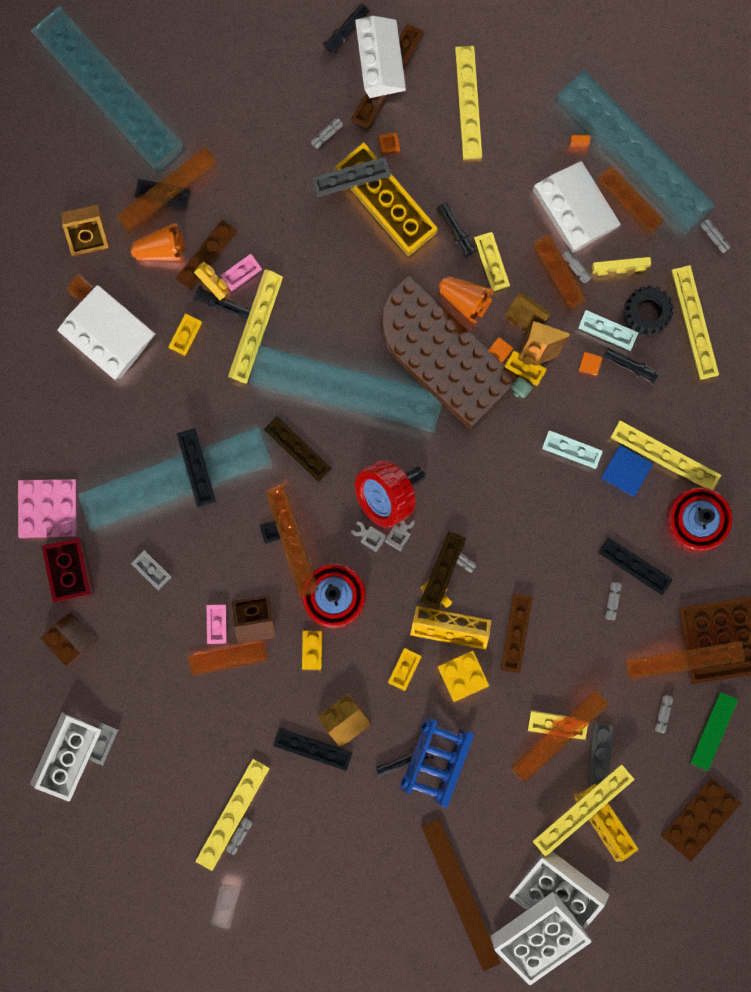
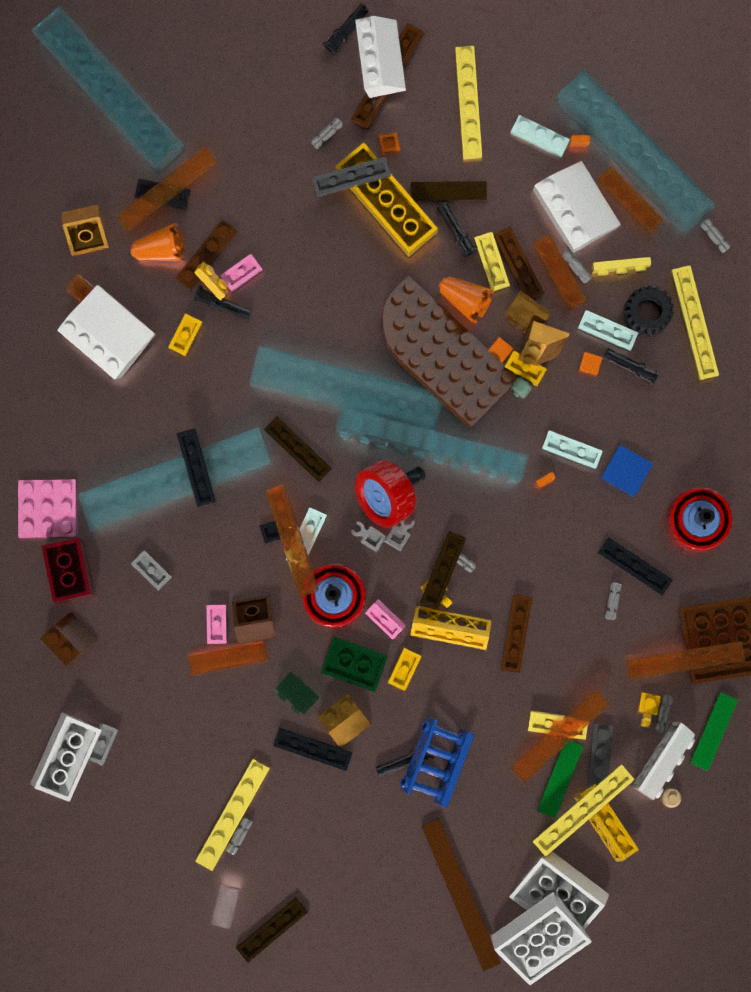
(255, 326): light yellow plate -> none
(271, 929): none -> dark brown tile
(297, 693): none -> clear green brick
(311, 527): none -> light aqua plate
(312, 650): yellow plate -> none
(354, 664): none -> dark green plate
(385, 619): none -> bright pink plate
(431, 444): none -> clear light blue brick
(449, 191): none -> dark brown tile
(463, 676): yellow brick -> none
(518, 263): none -> reddish brown plate
(540, 136): none -> light aqua plate
(545, 480): none -> orange tile
(560, 779): none -> green tile
(648, 706): none -> yellow plate
(663, 760): none -> white slope
(665, 456): light yellow plate -> none
(671, 797): none -> tan piece
(701, 819): reddish brown plate -> none

